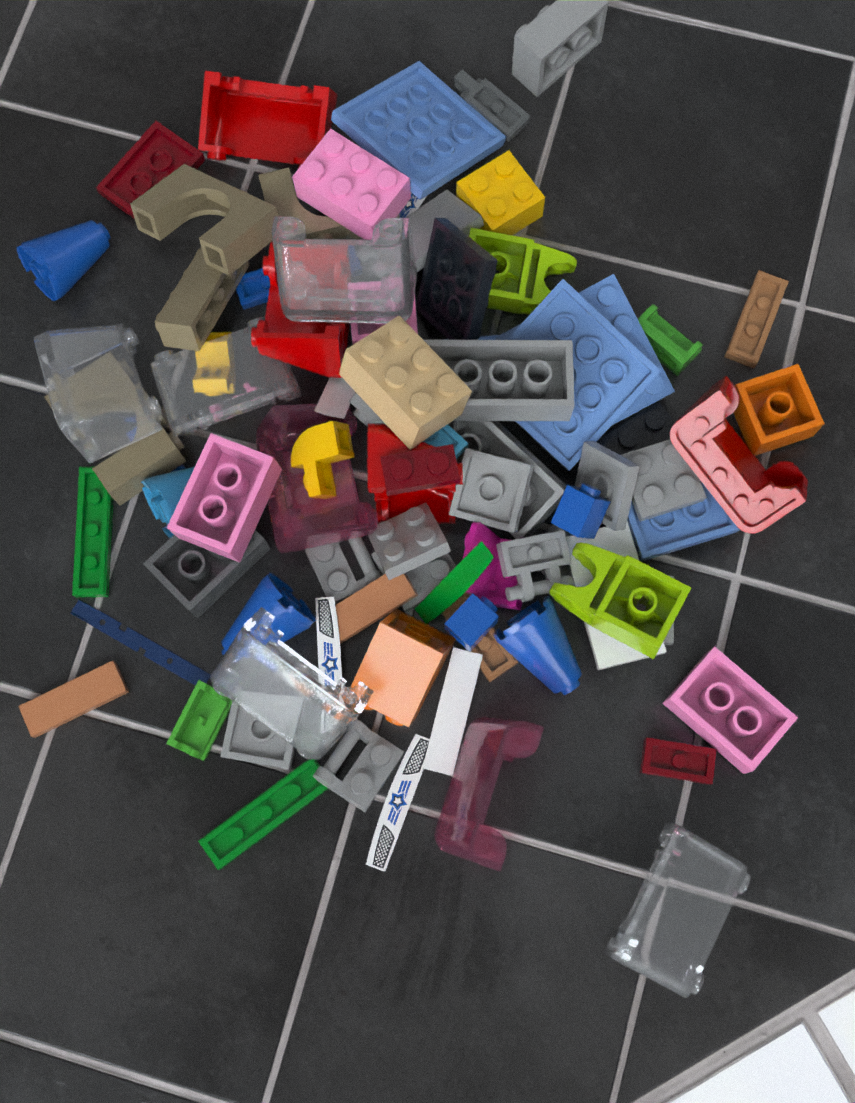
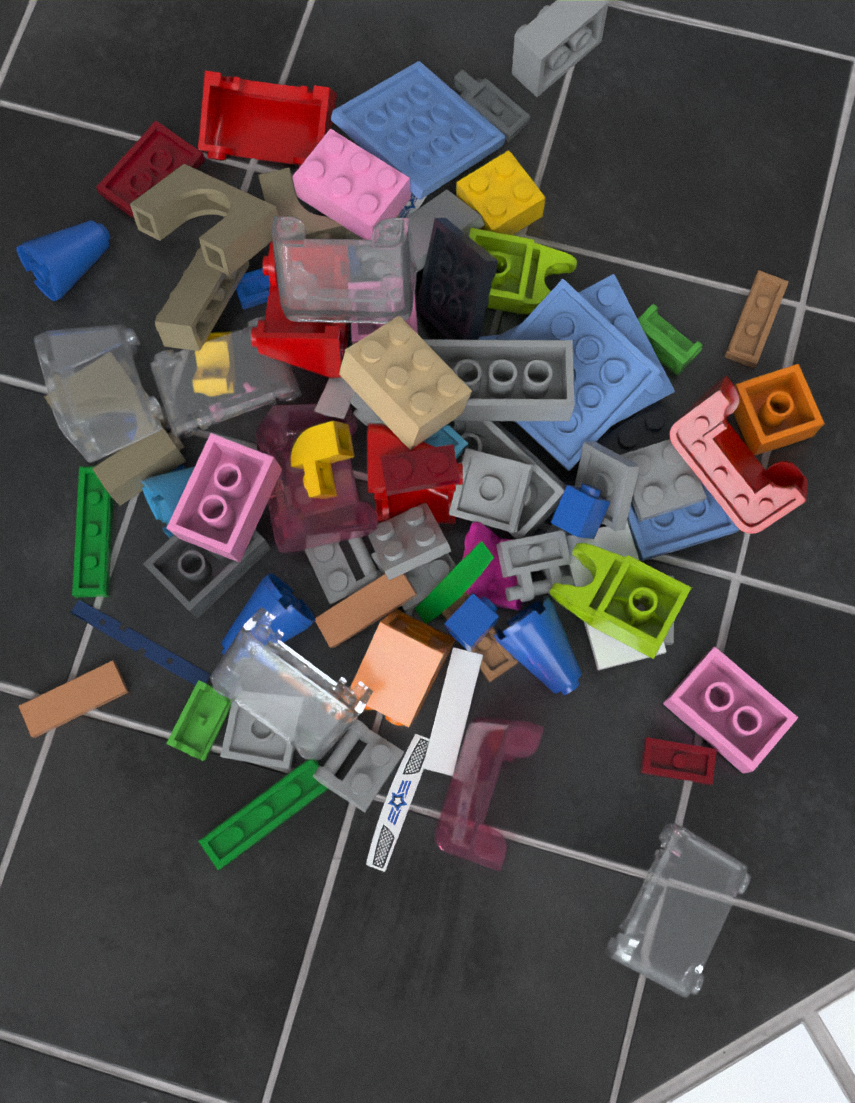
(328, 638): white sticker -> none

